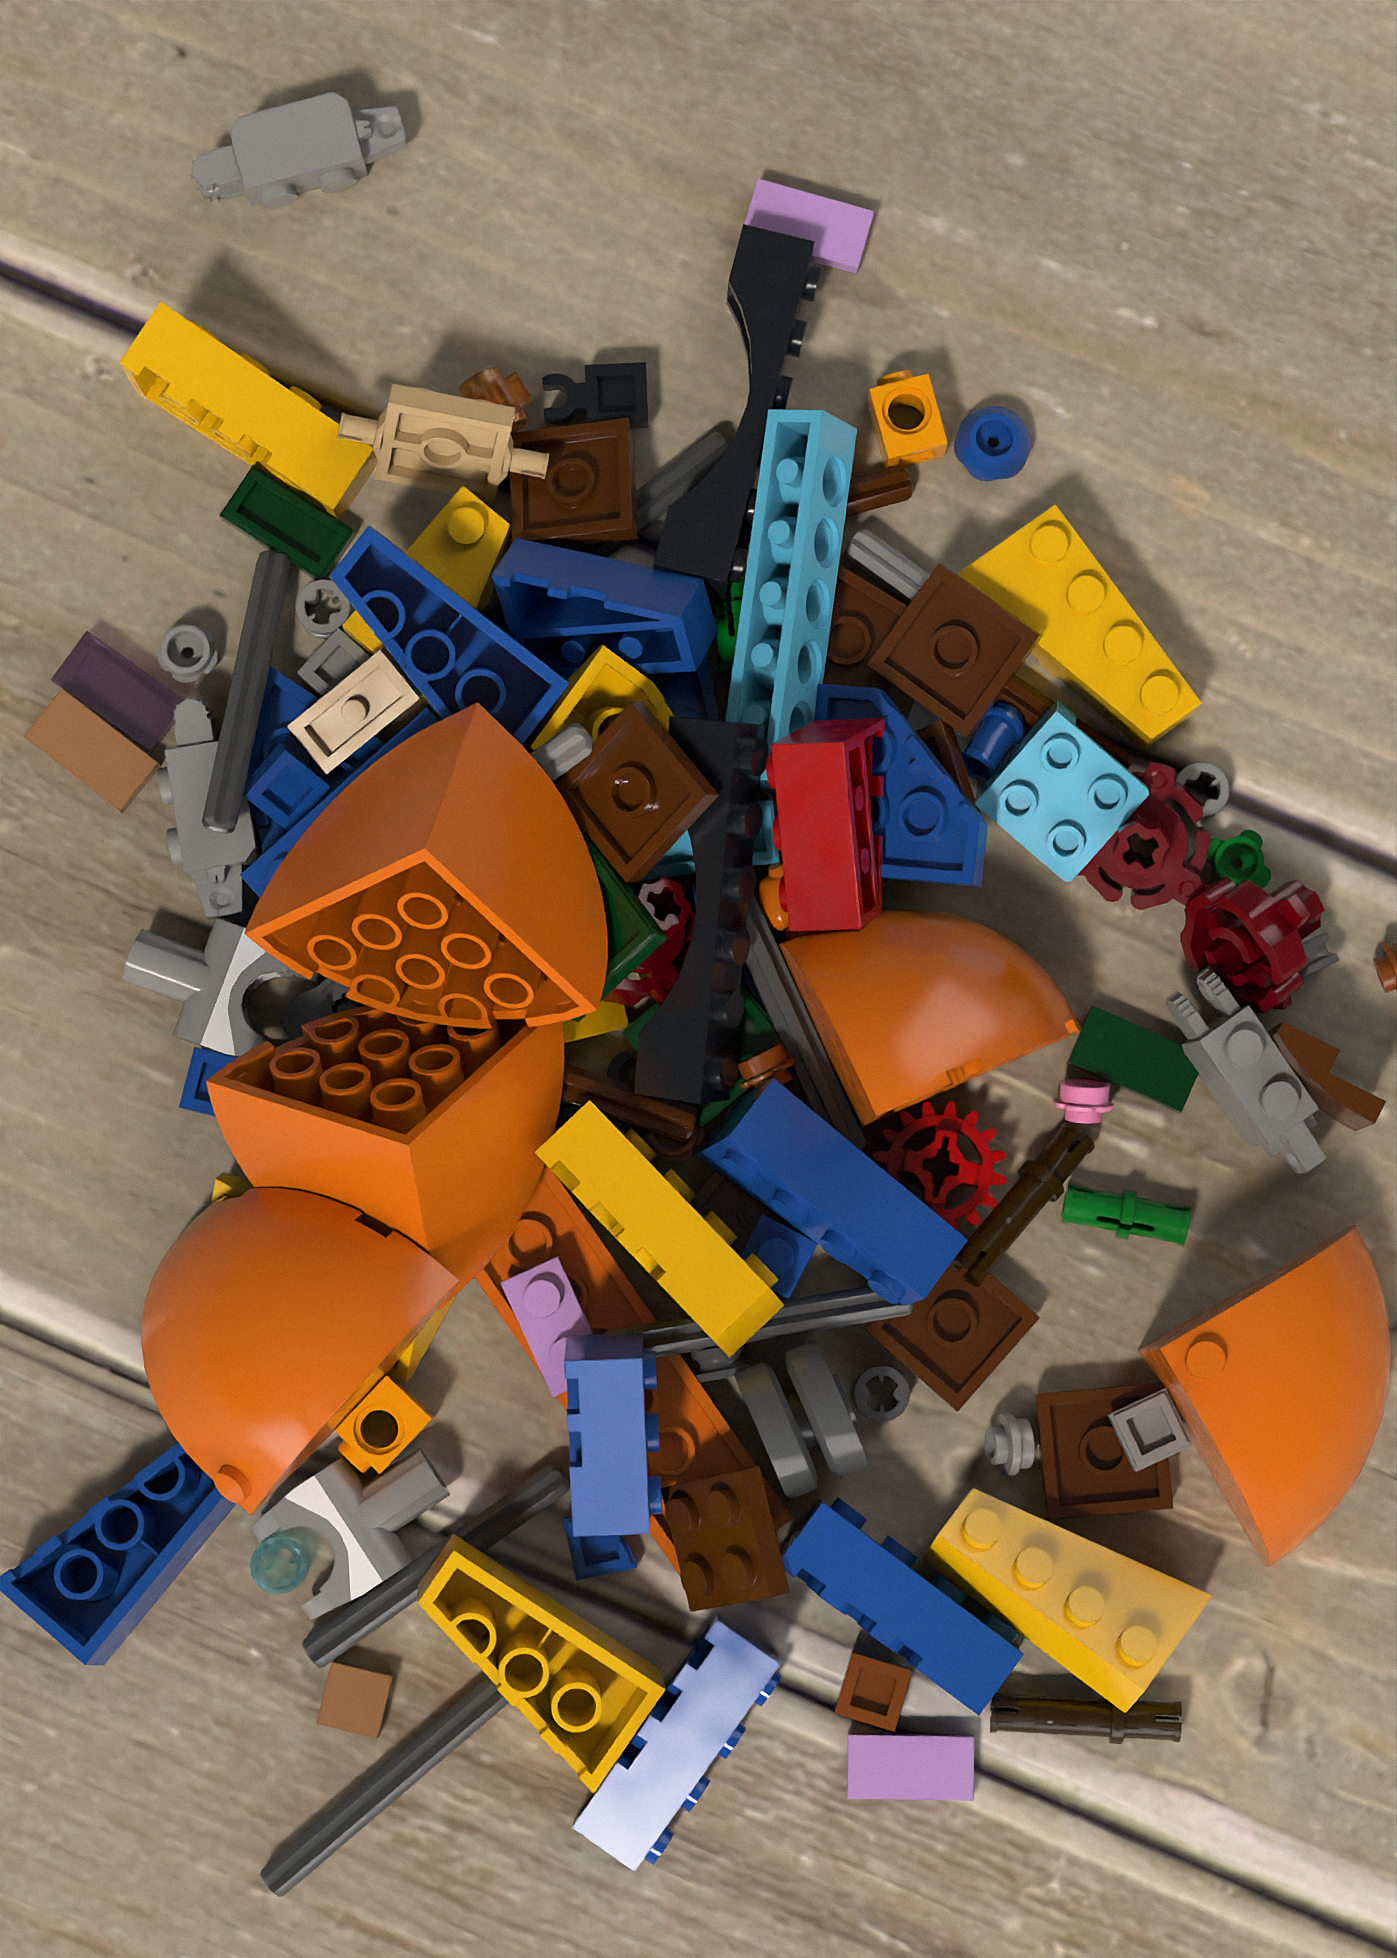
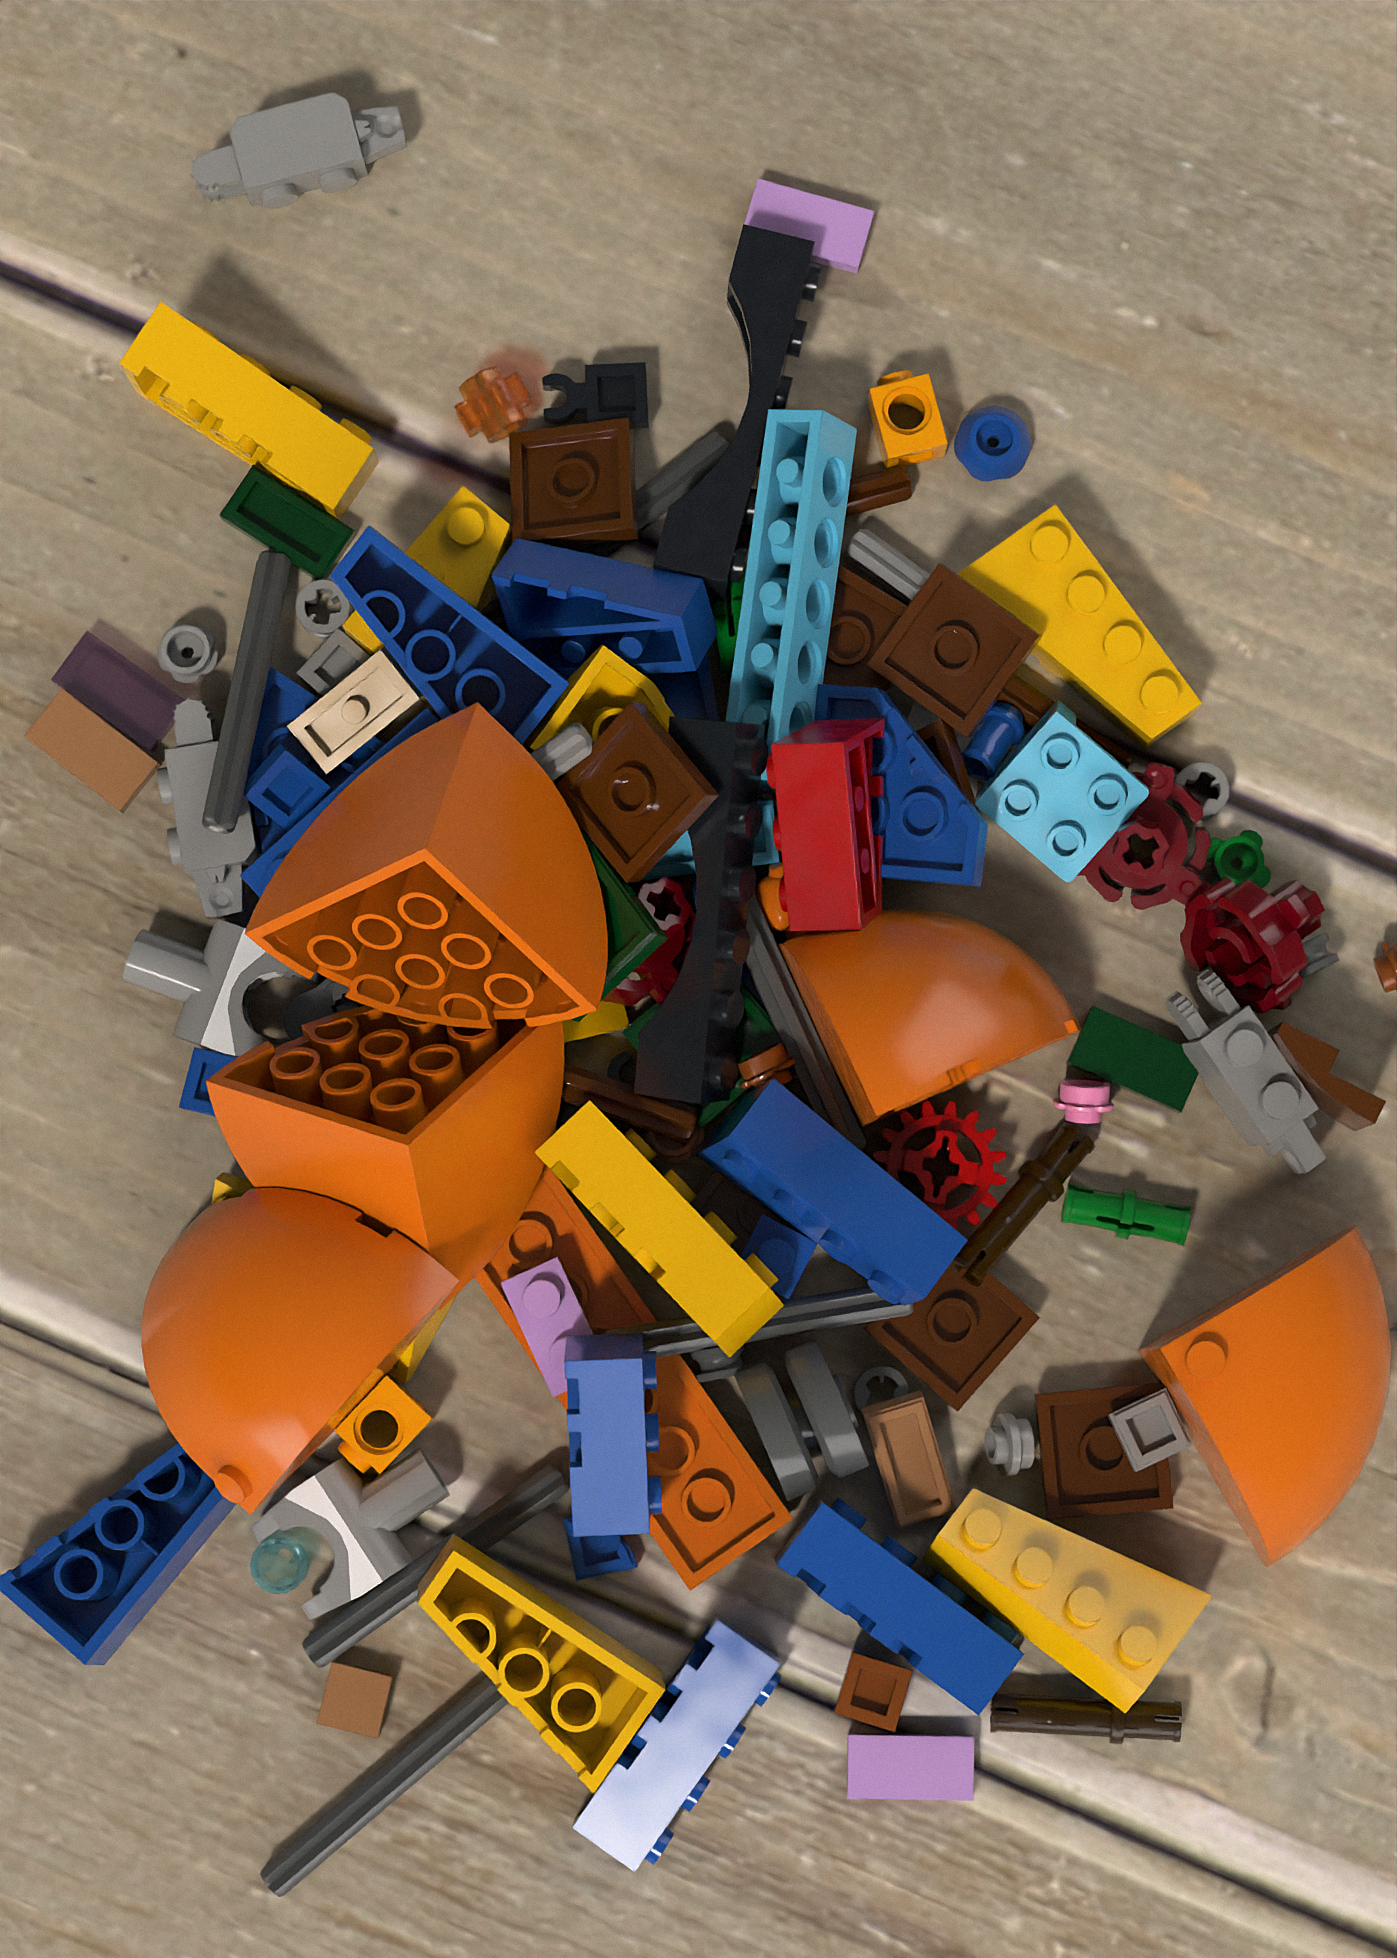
(443, 442): tan plate -> none
(725, 1539): reddish brown plate -> none
(908, 1459): none -> medium nougat tile

